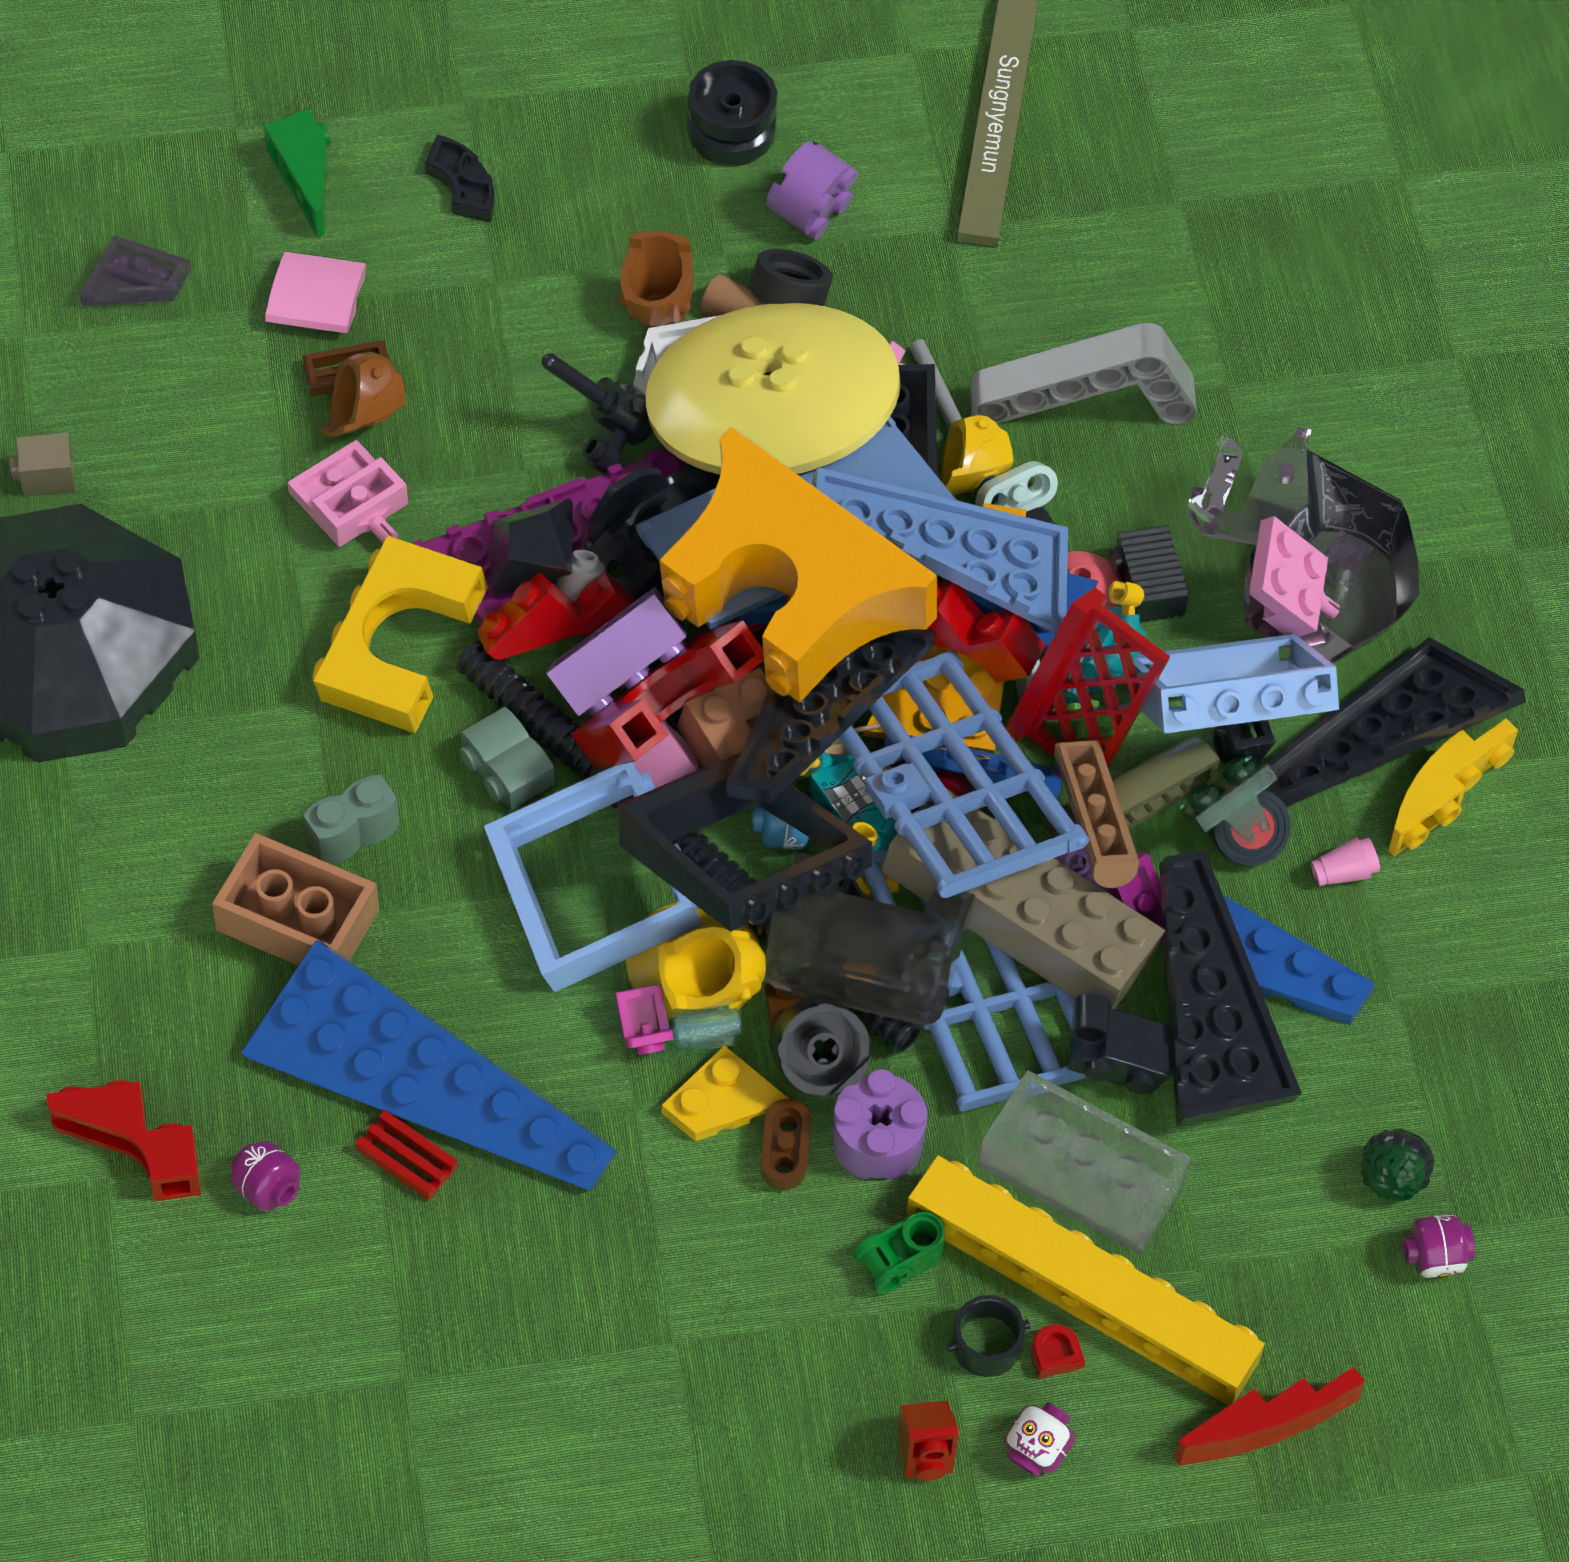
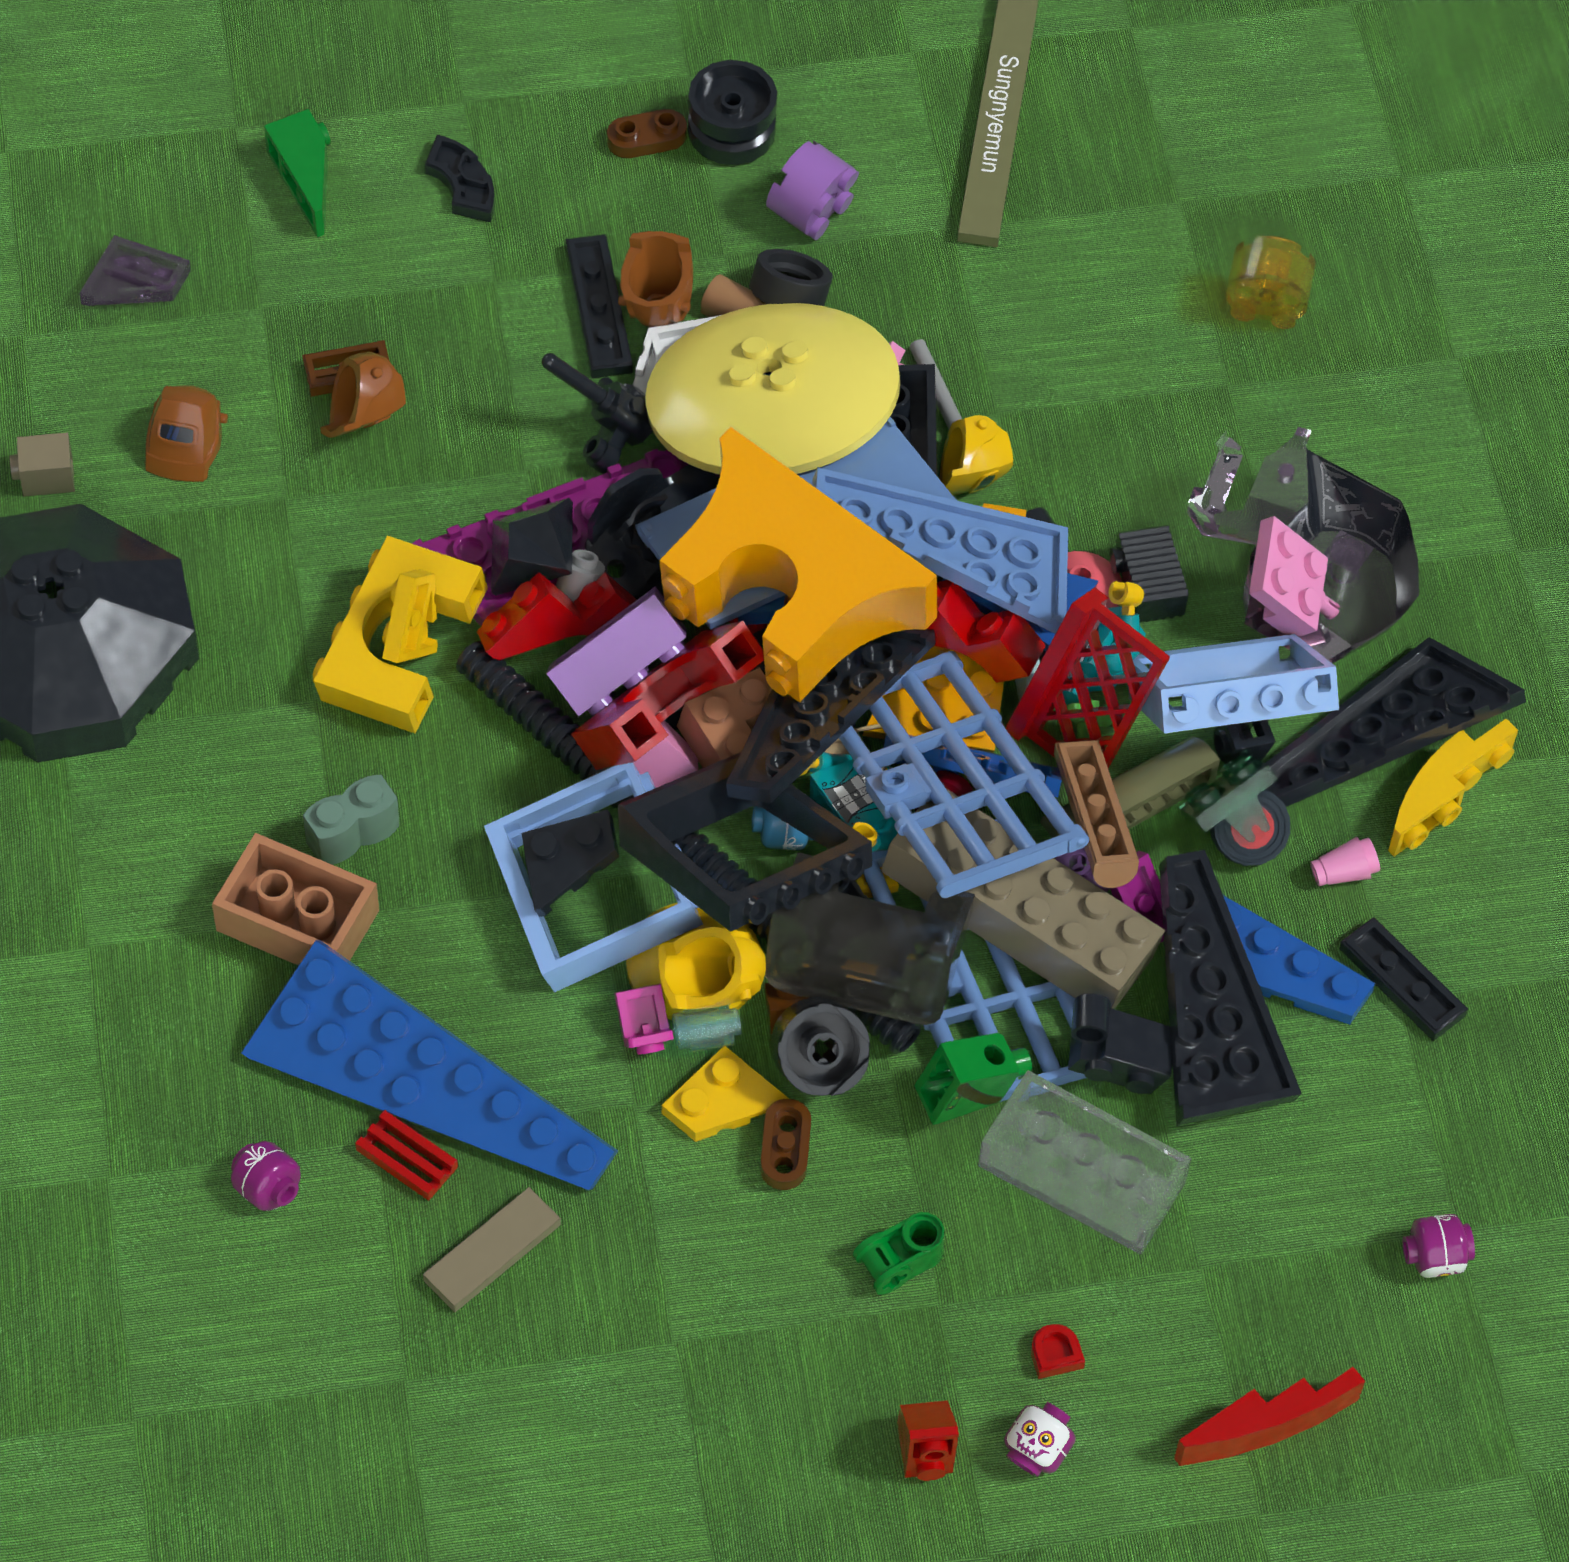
(116, 1120): red arch -> none
(184, 433): none -> dark orange helmet
(315, 292): bright pink slope -> none
(350, 494): bright pink plate -> none
(412, 607): none -> yellow wing
(492, 1249): none -> dark tan tile
(507, 759): sand green brick -> none
(567, 856): none -> black wing
(598, 306): none -> black tile
(650, 134): none -> reddish brown plate
(879, 1127): medium lavender brick -> none
(969, 1076): none -> green torso
(996, 1308): black piece -> none
(1013, 487): light aqua plate -> none
(1086, 369): light grey beam -> none
(1088, 1281): yellow brick -> none
(1270, 281): none -> clear yellow brick
(1396, 1164): dark green piece -> none
(1403, 979): none -> black tile

